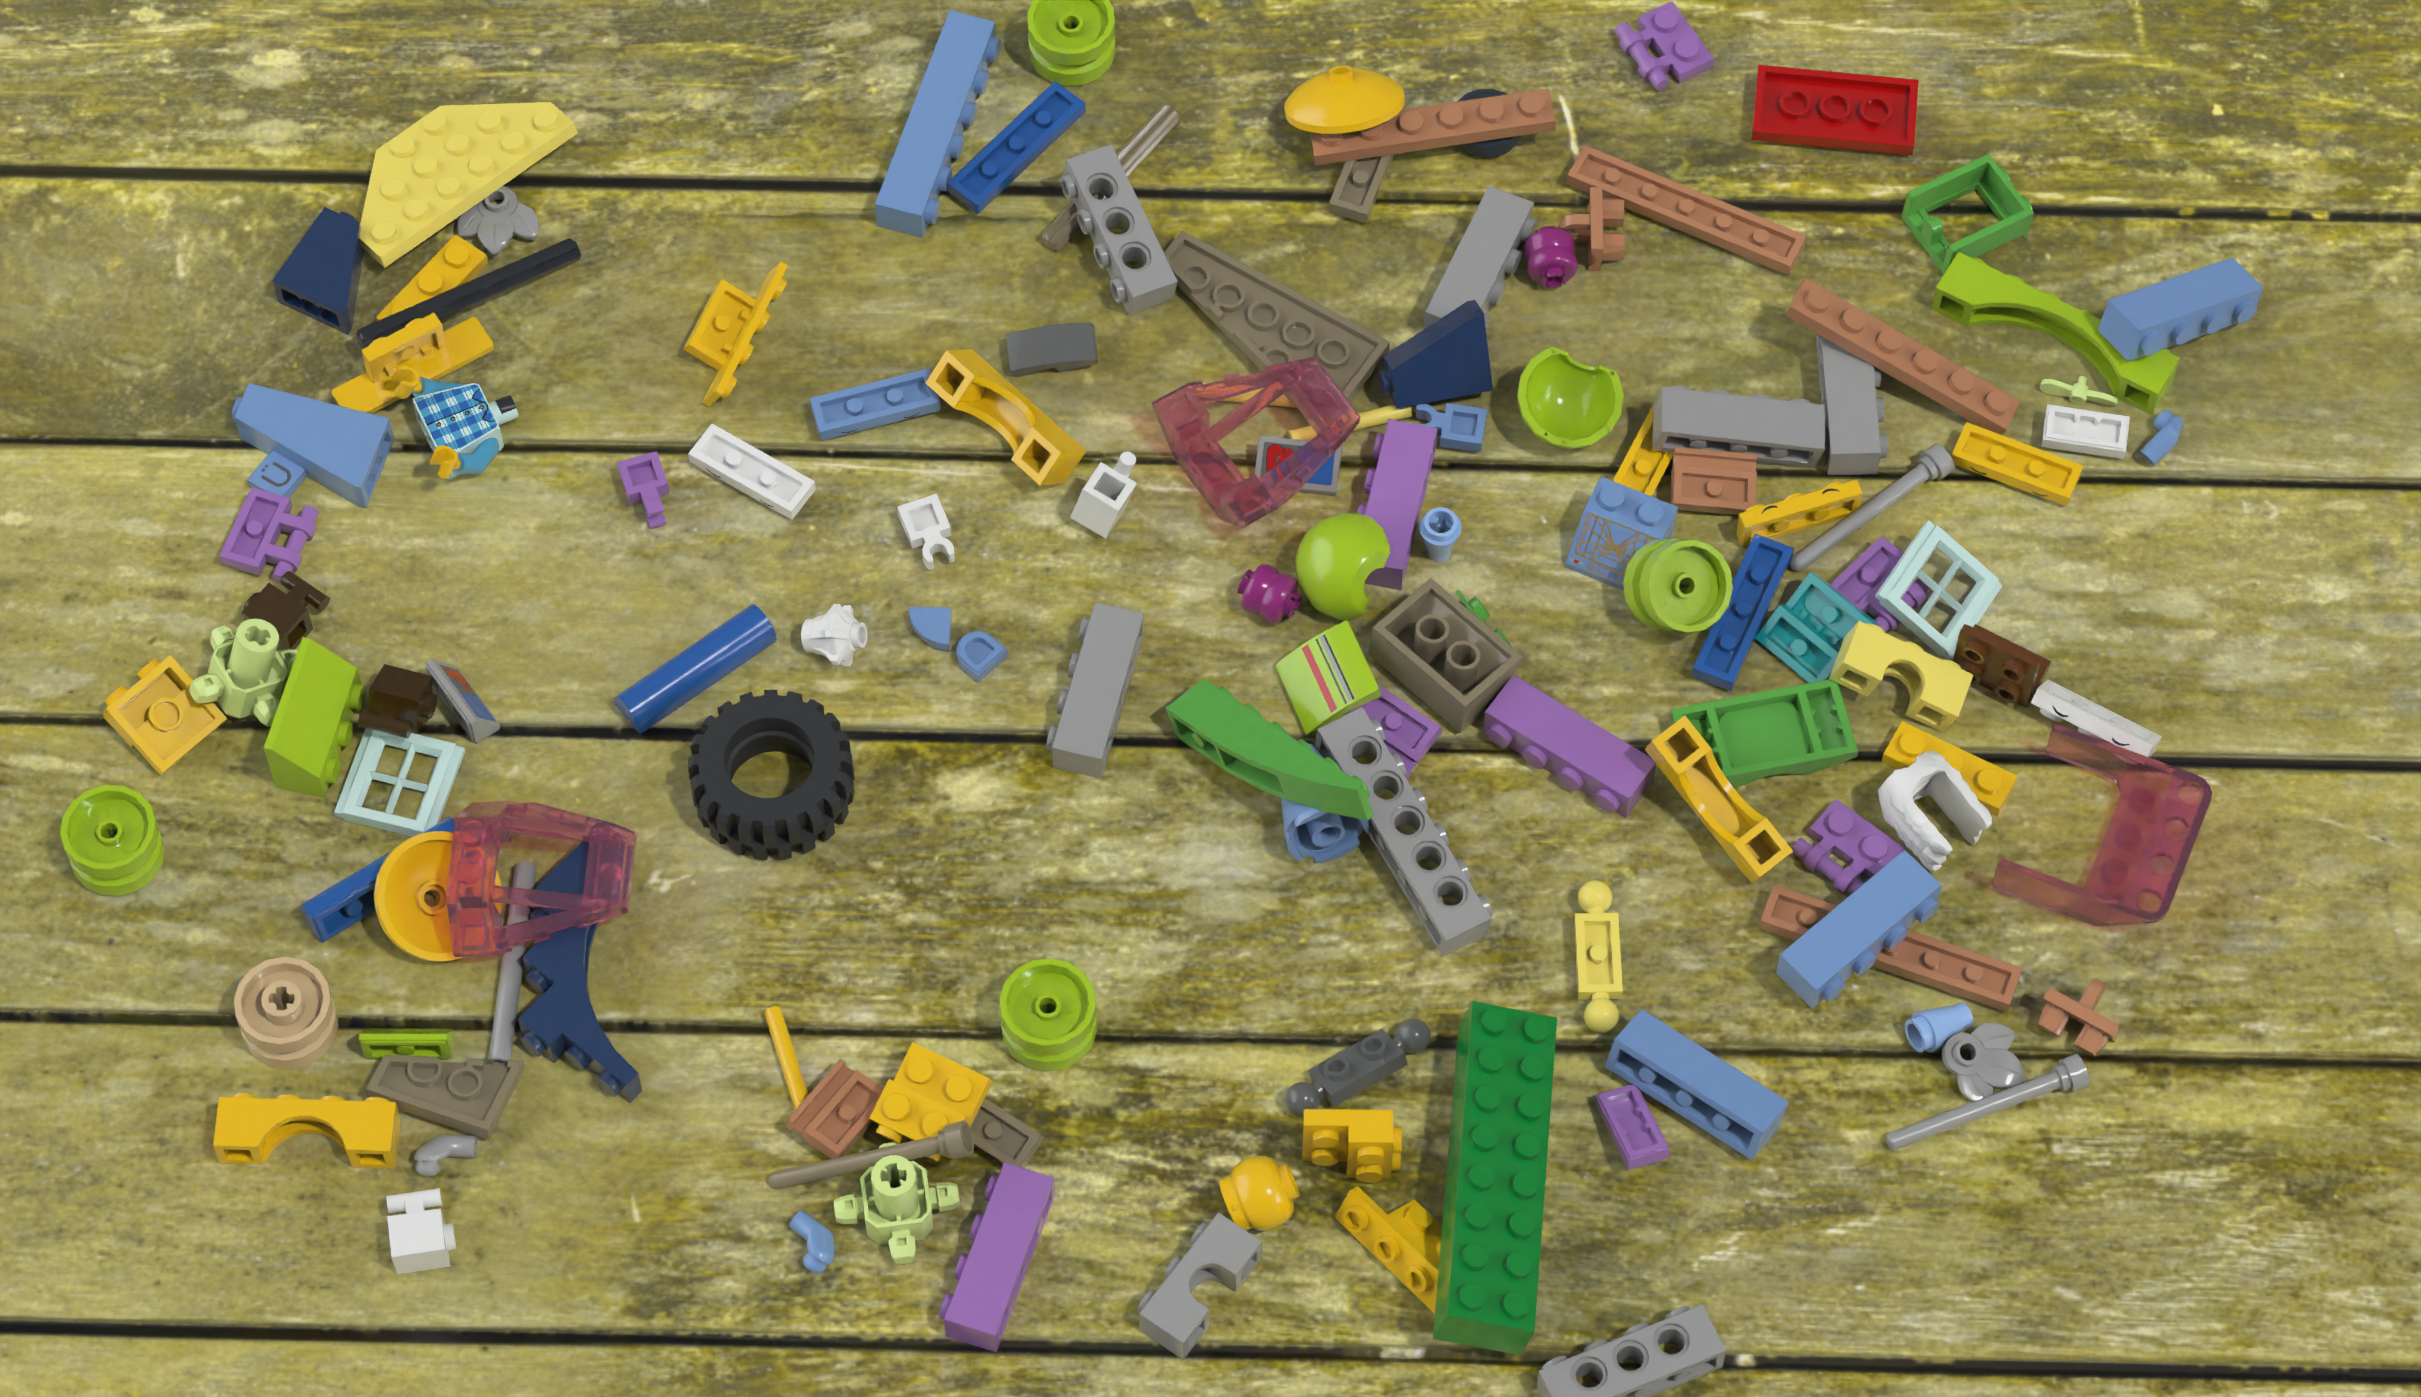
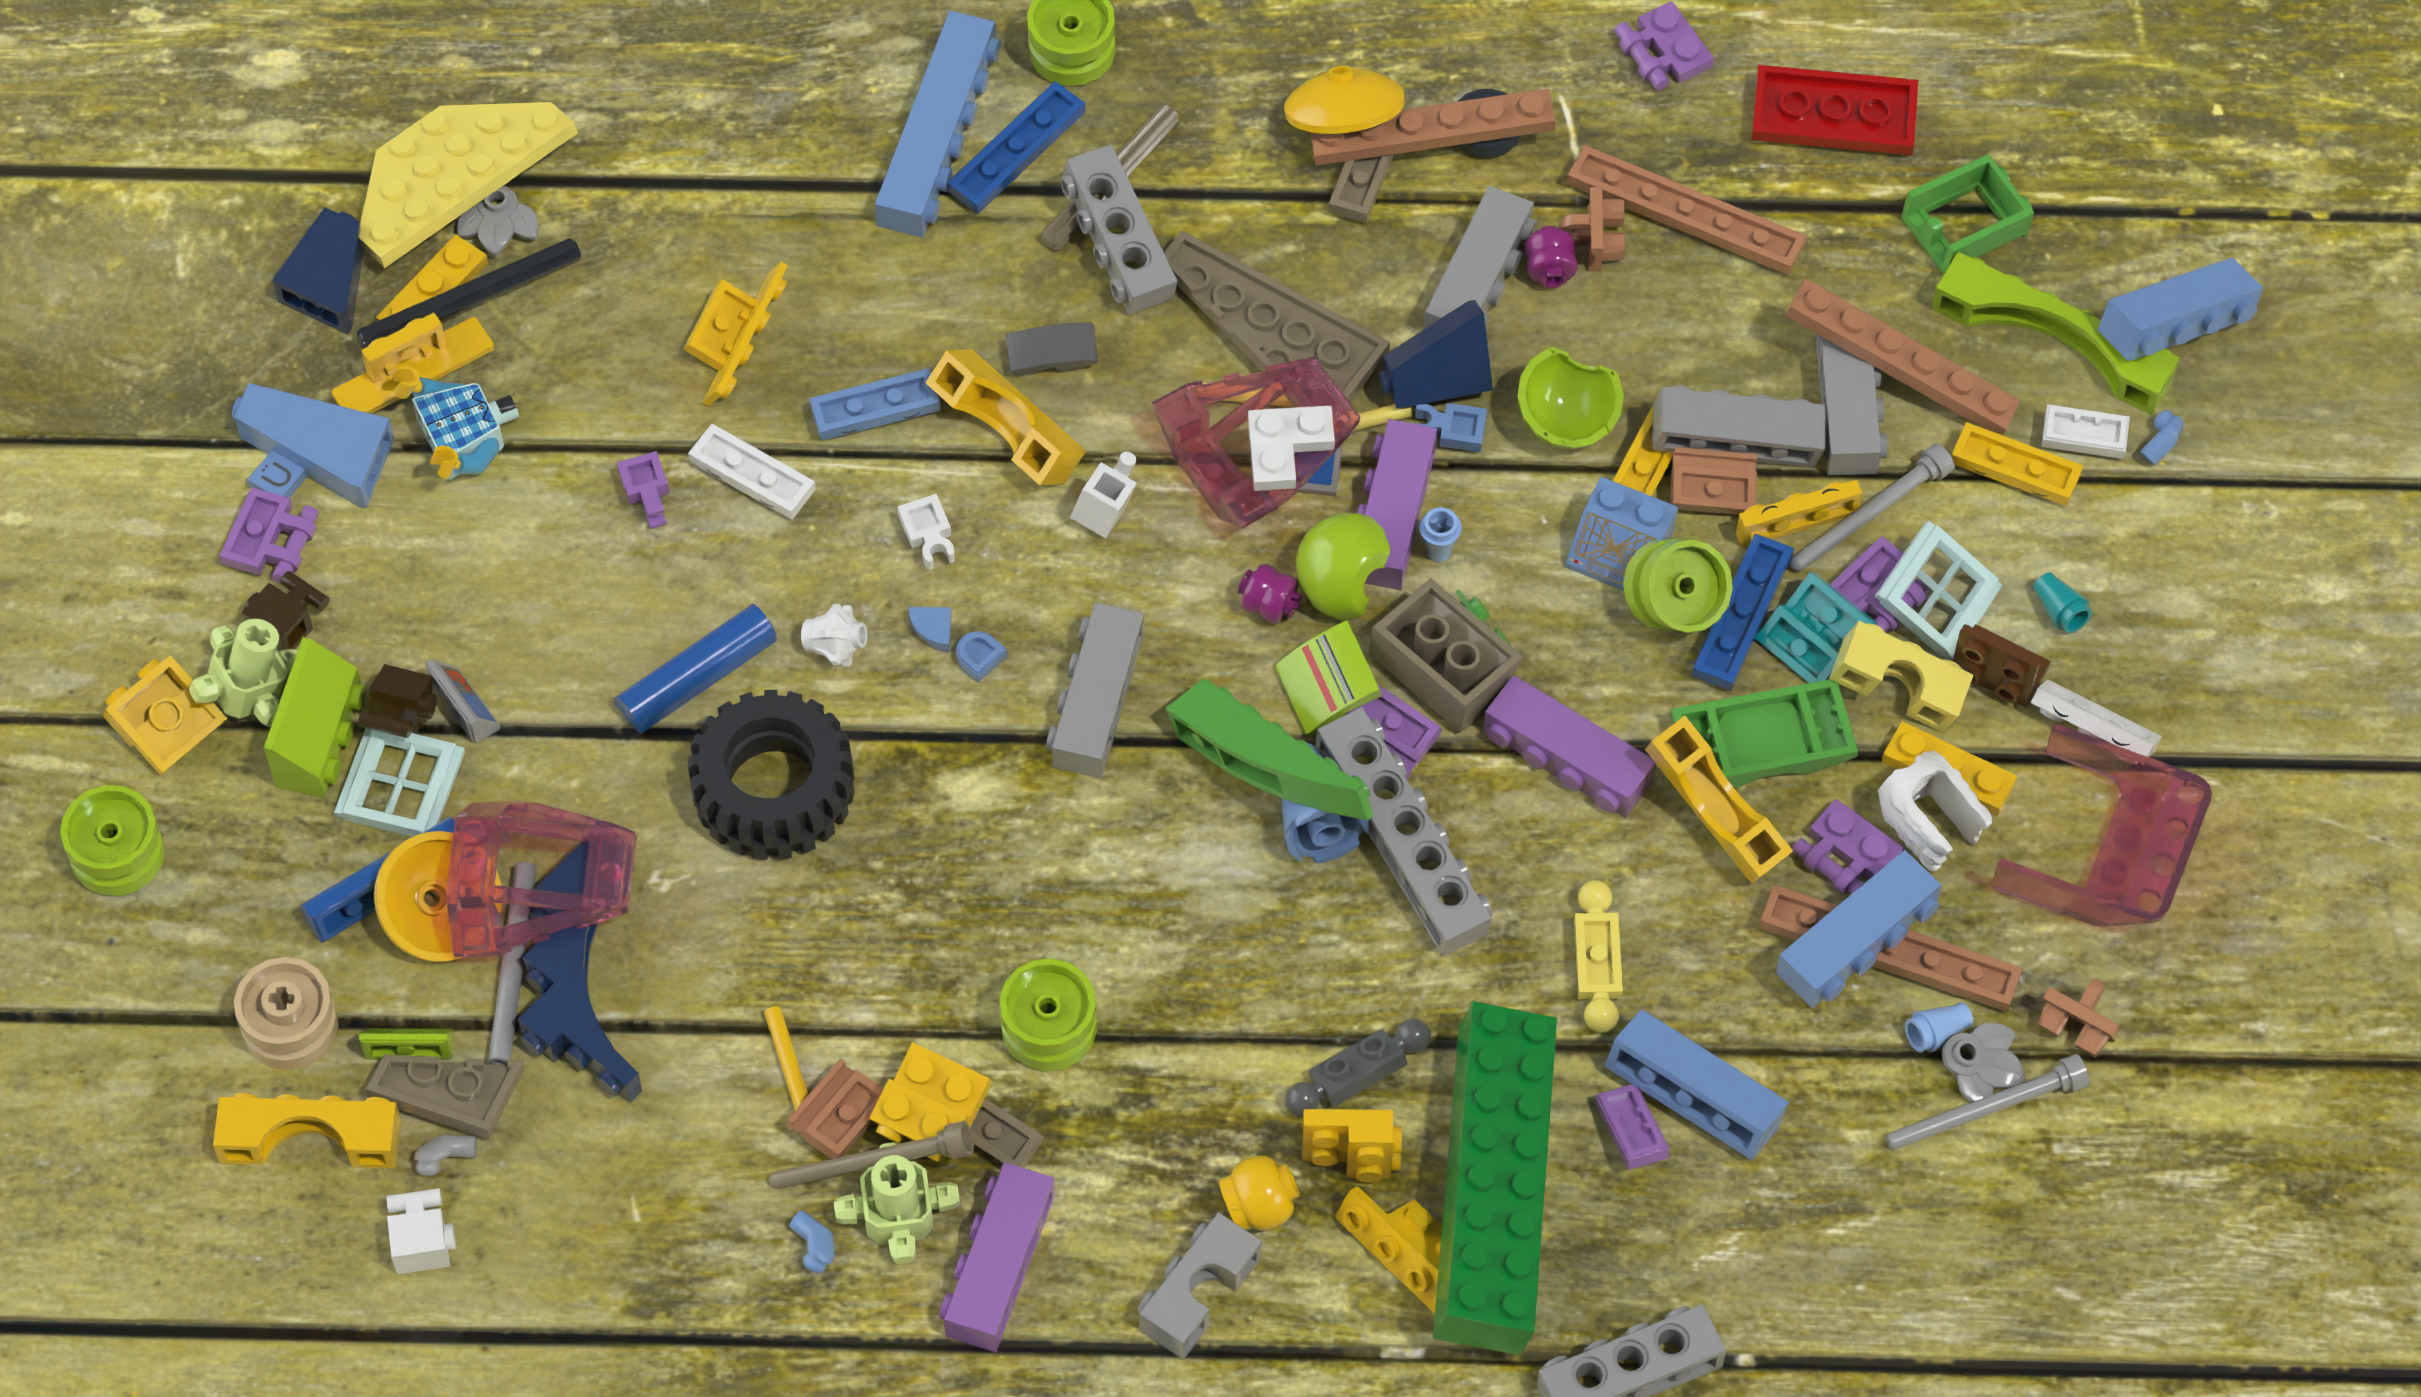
(1280, 433): none -> white plate
(2063, 604): none -> teal cone
(2077, 393): yellowish green piece -> none

